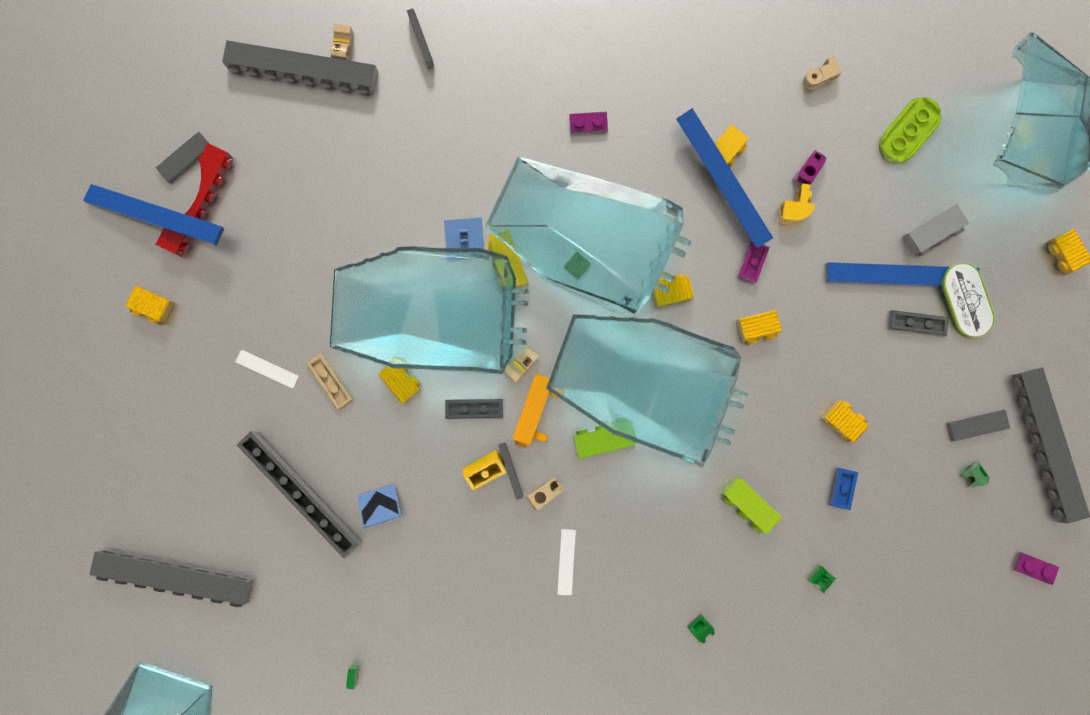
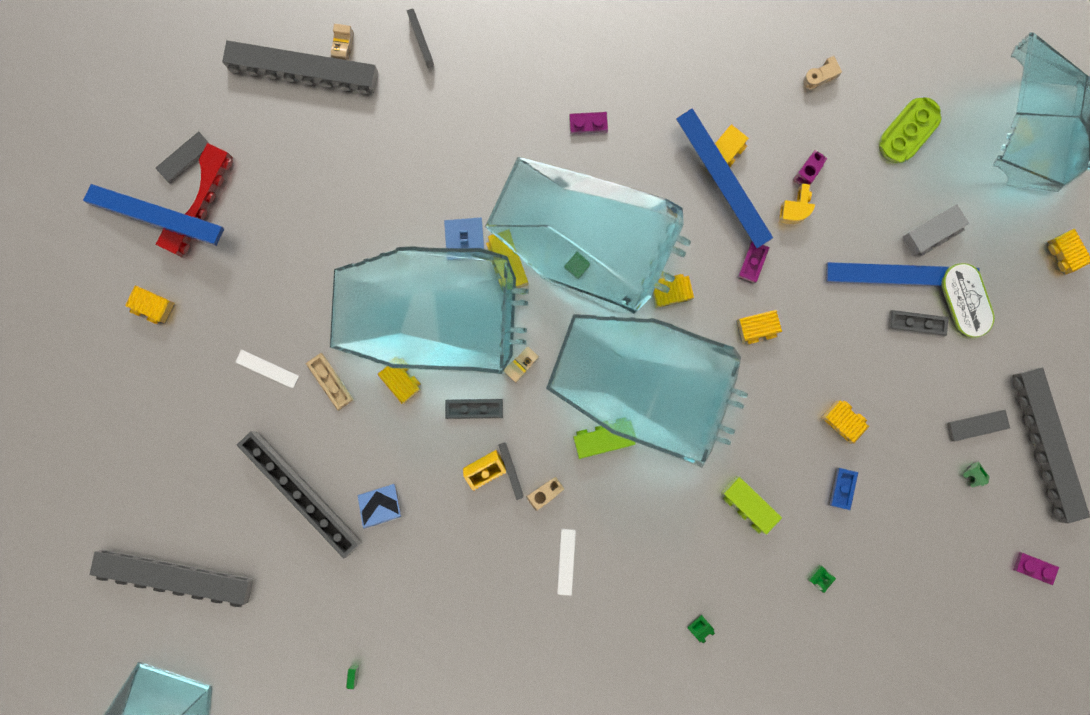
(532, 411): light orange brick -> none

